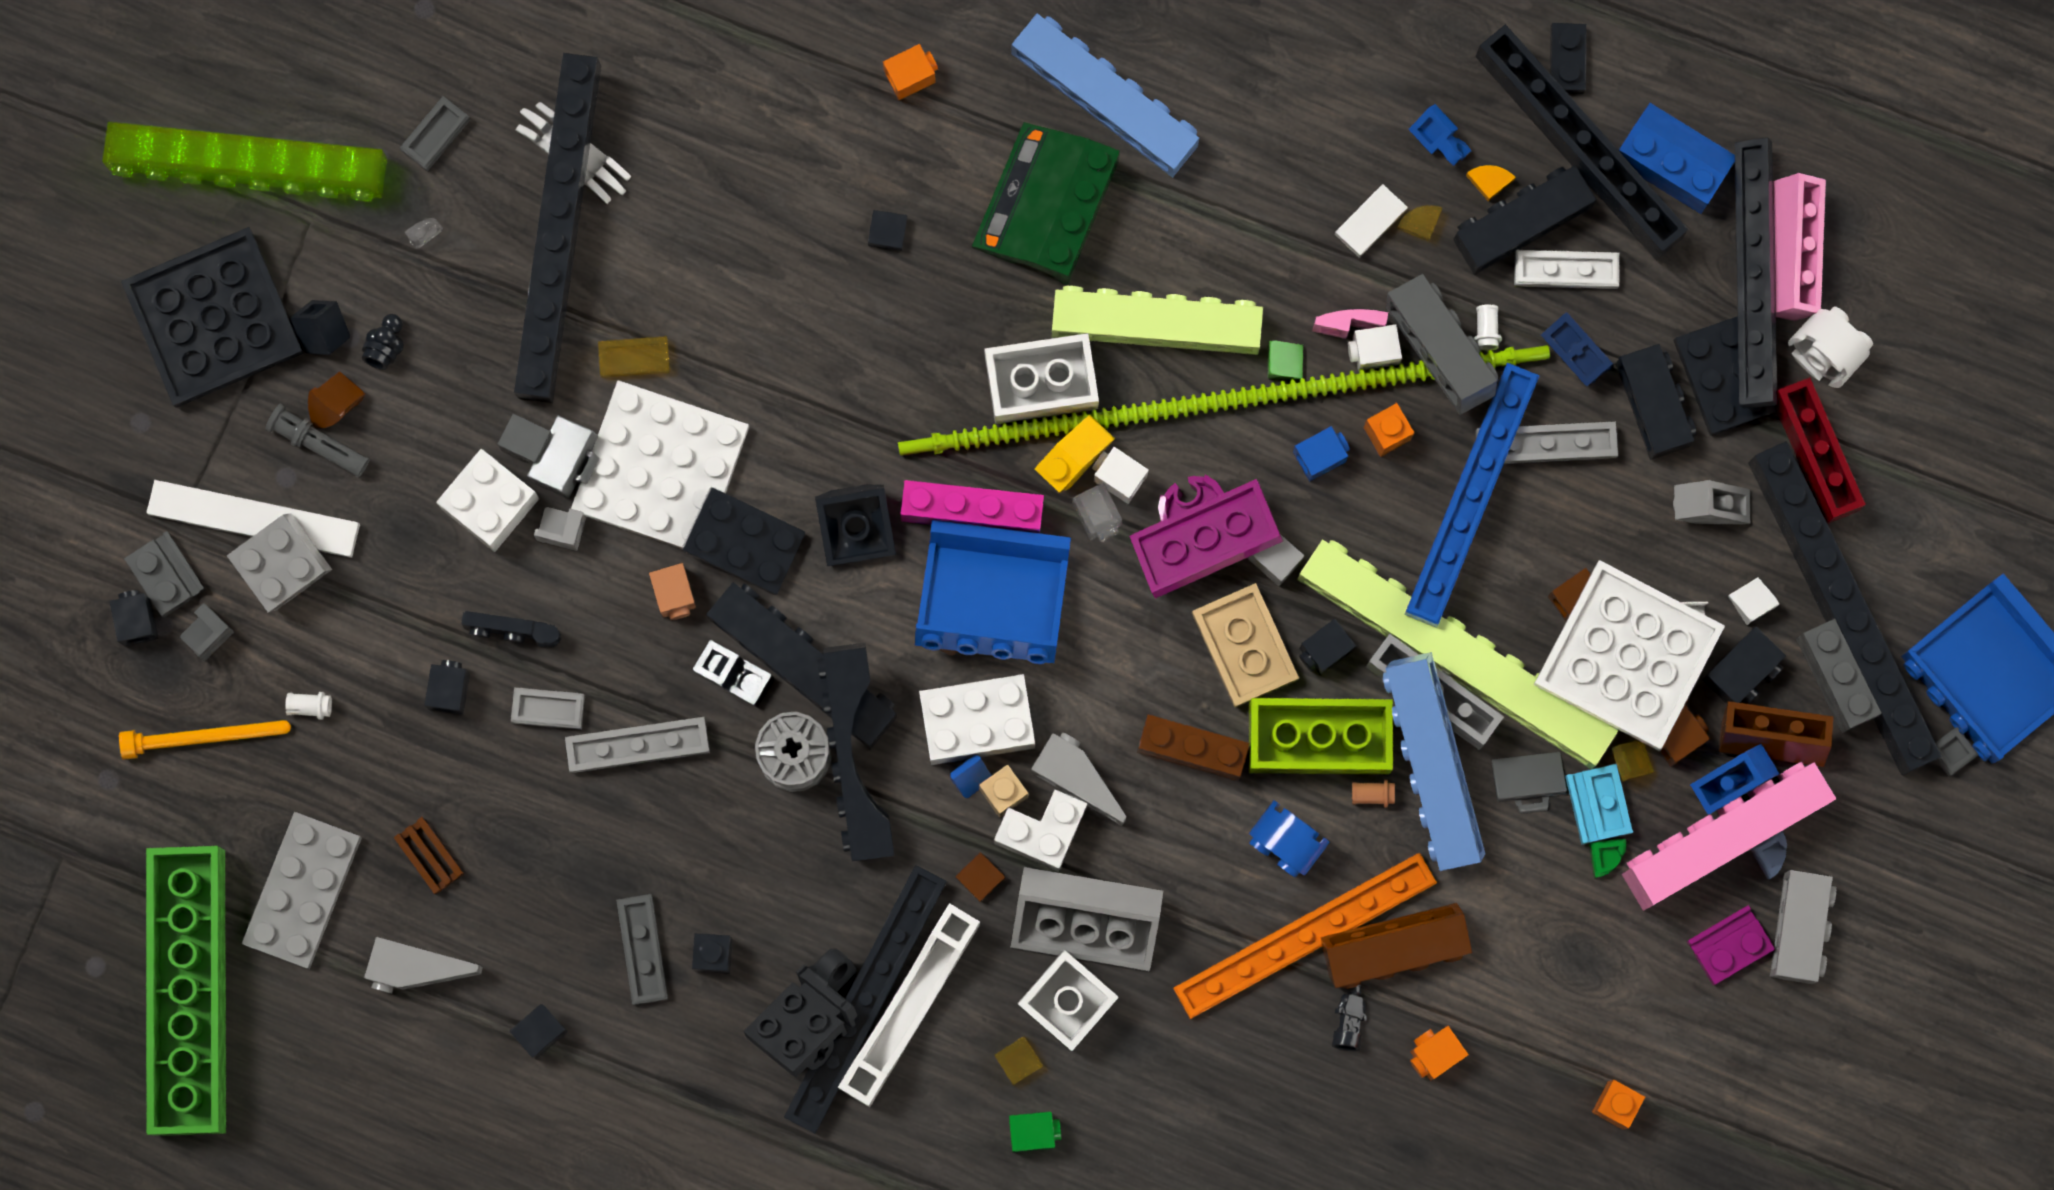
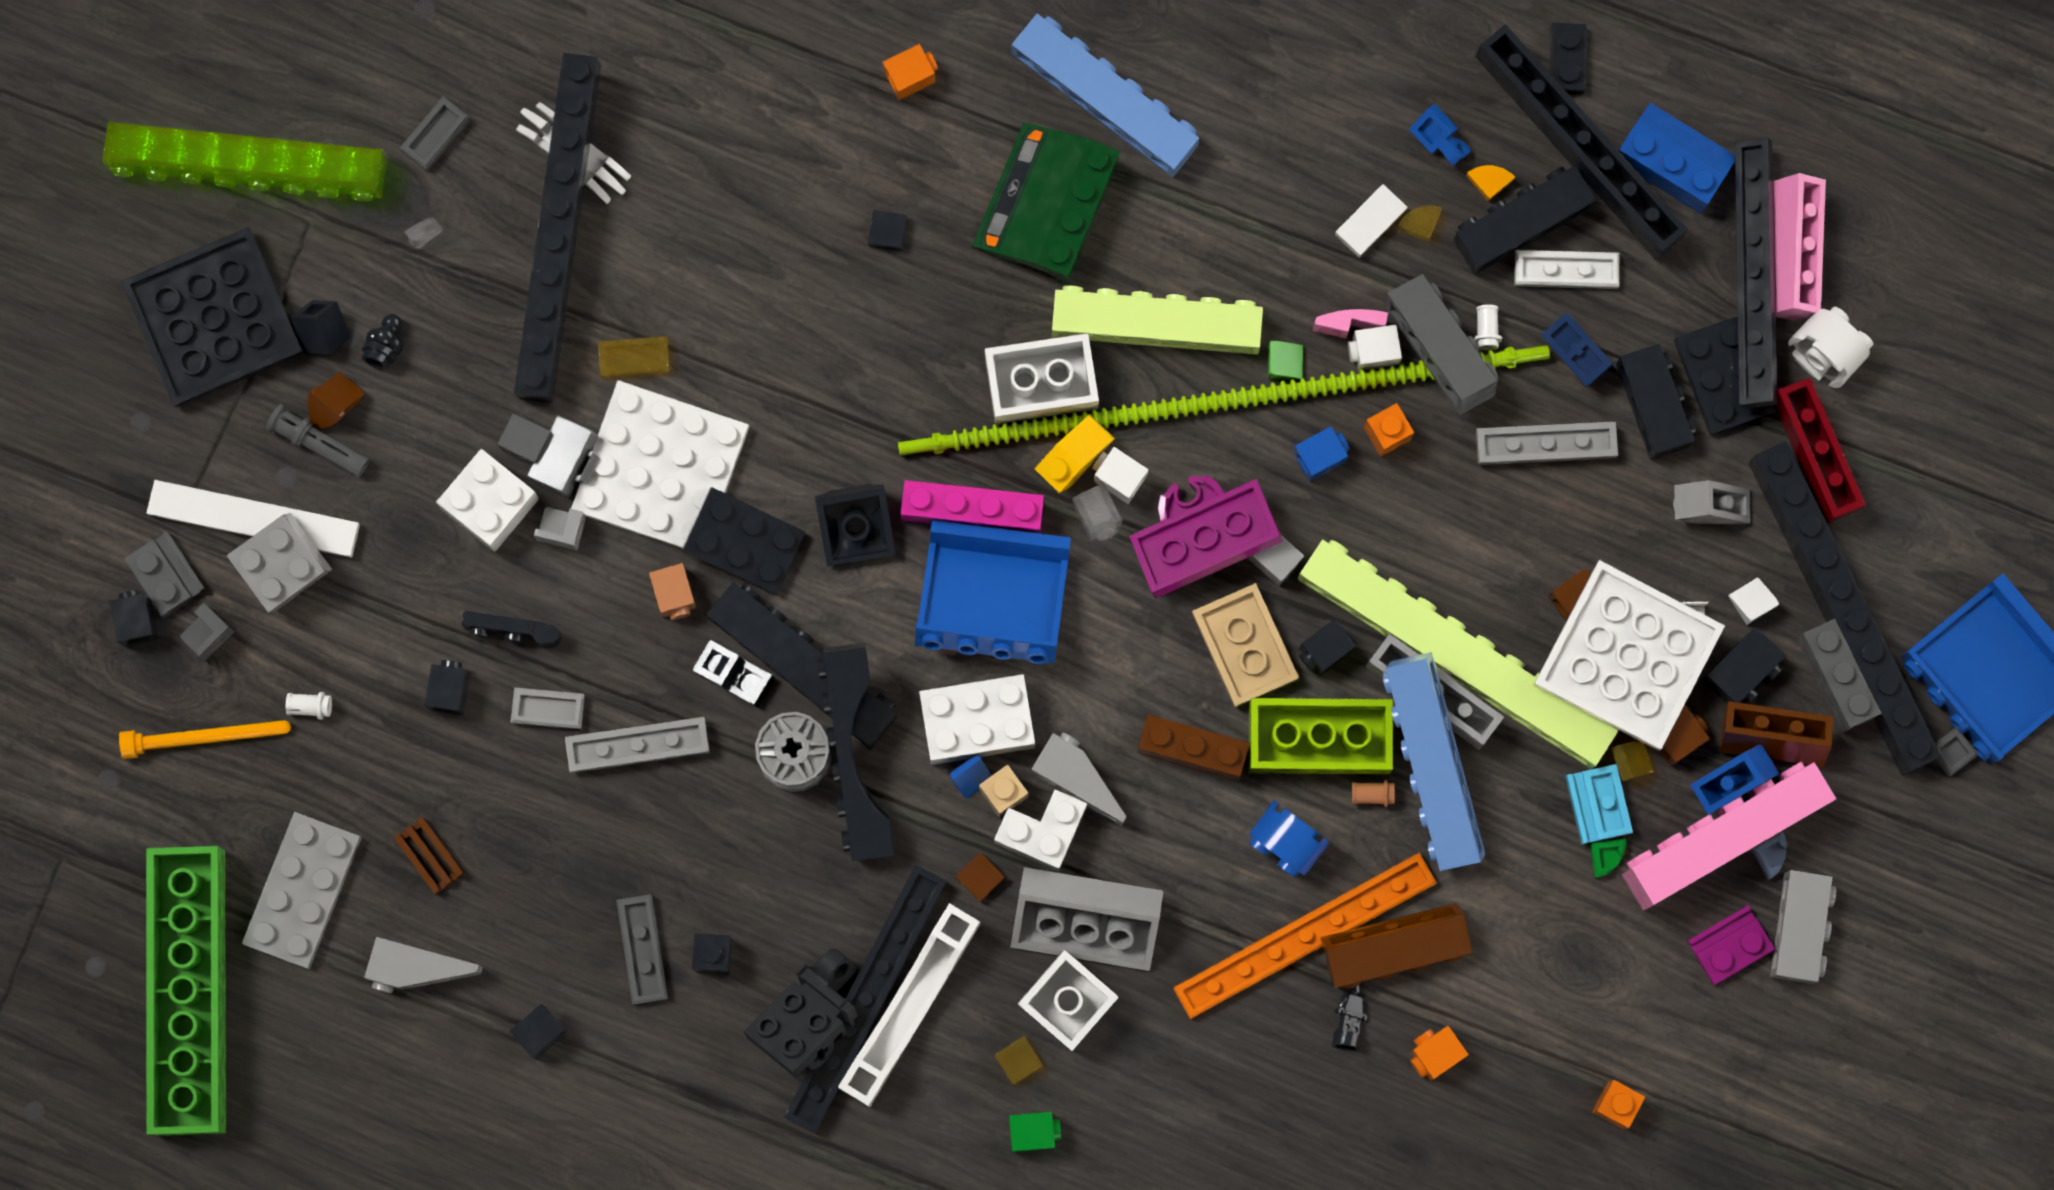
(1471, 495): blue tile -> none
(1529, 778): dark grey piece -> none

